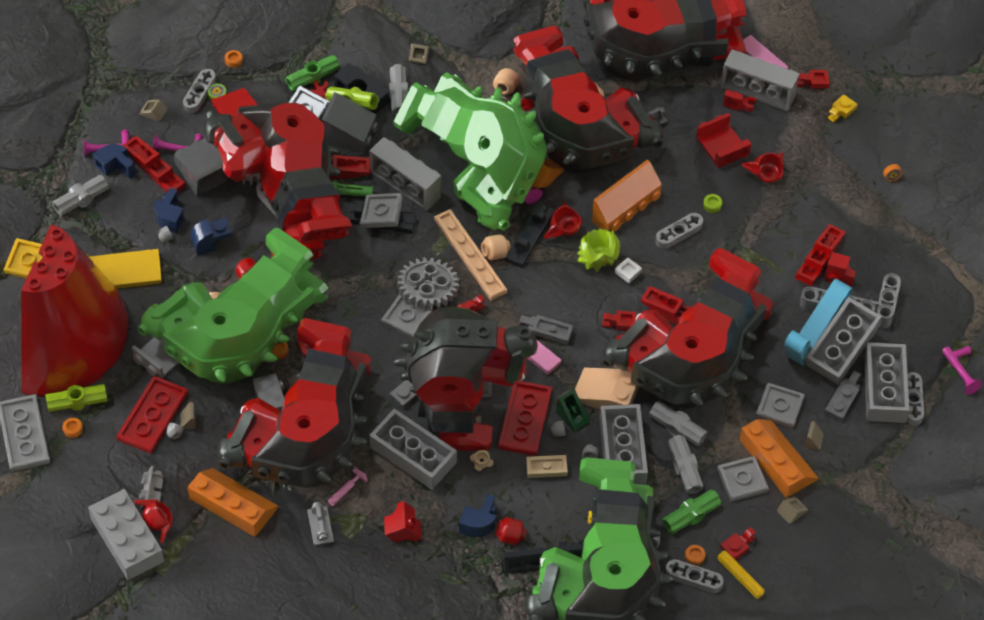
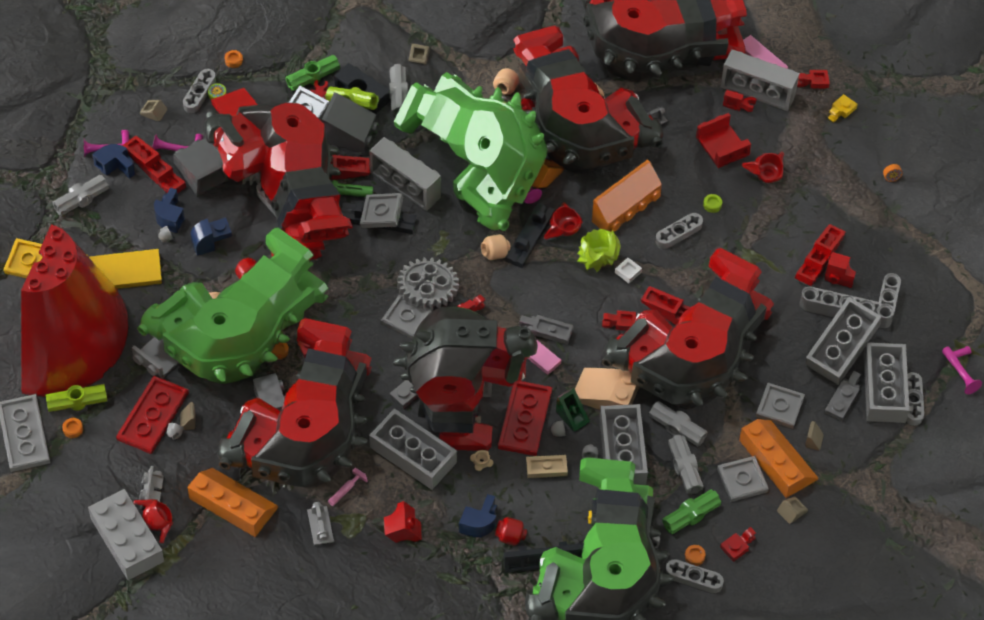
(470, 255): light nougat tile -> none
(741, 574): yellow axle -> none
(800, 344): medium azure beam -> none

